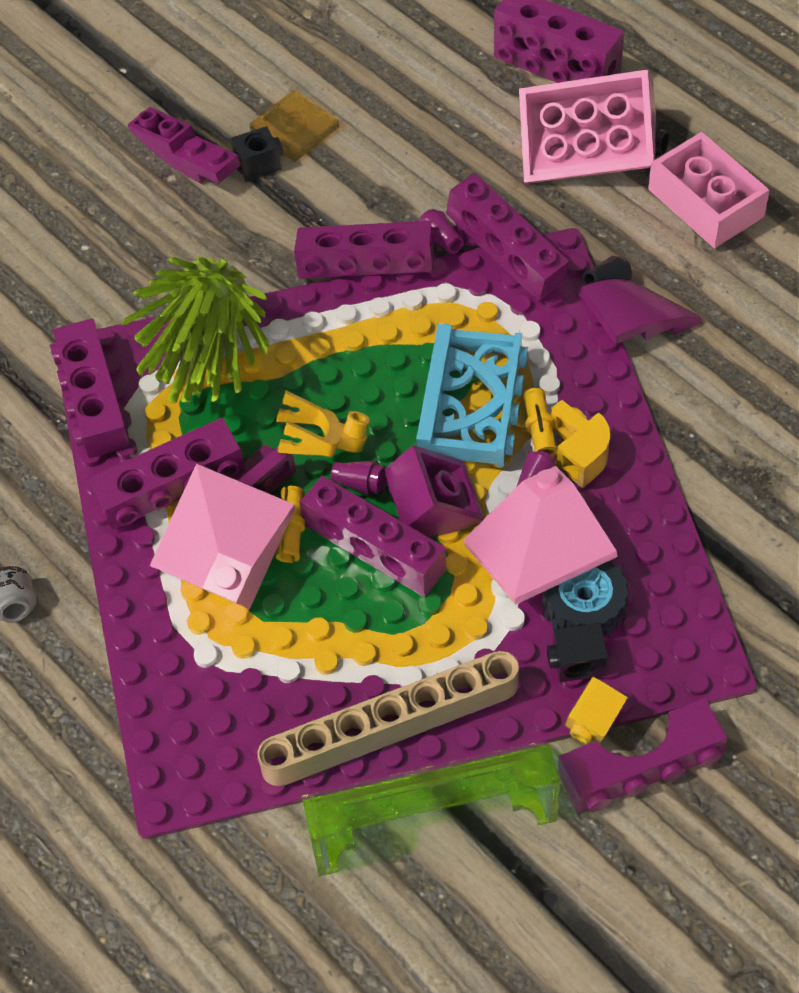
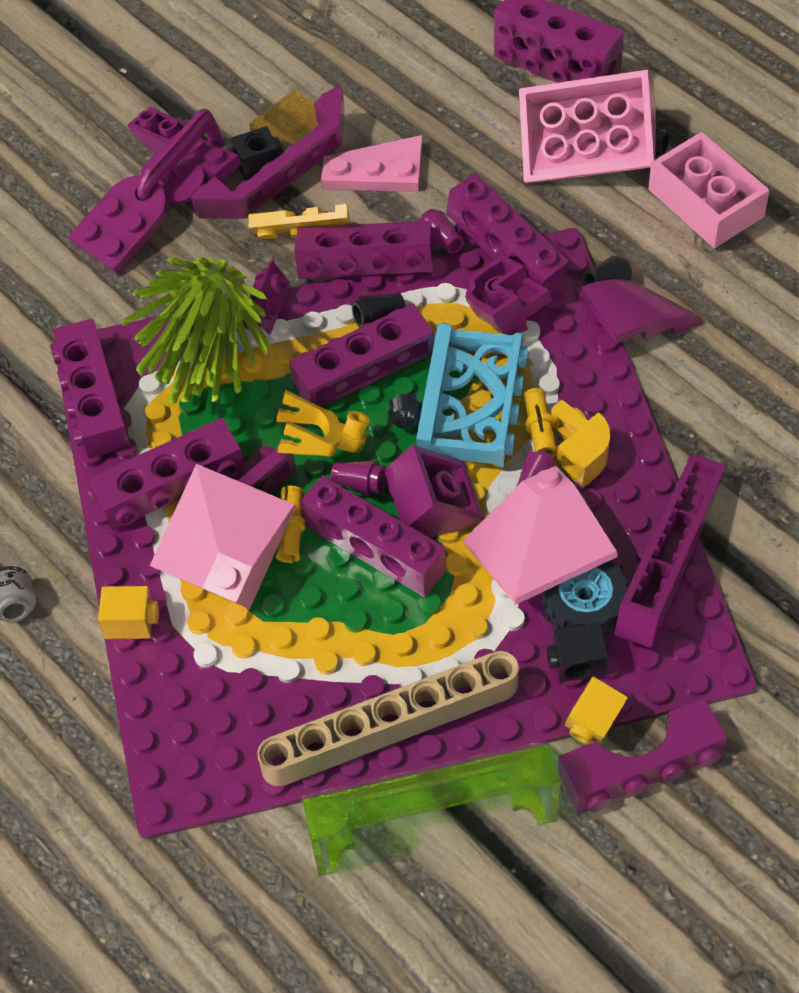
(127, 612): none -> yellow brick
(140, 204): none -> magenta plate
(219, 202): none -> magenta slope
(274, 286): none -> magenta hinge
(282, 222): none -> yellow wing
(362, 356): none -> magenta brick
(373, 307): none -> black cone
(376, 167): none -> bright pink wing
(405, 411): none -> black plate
(505, 295): none -> magenta brick
(669, 552): none -> magenta slope

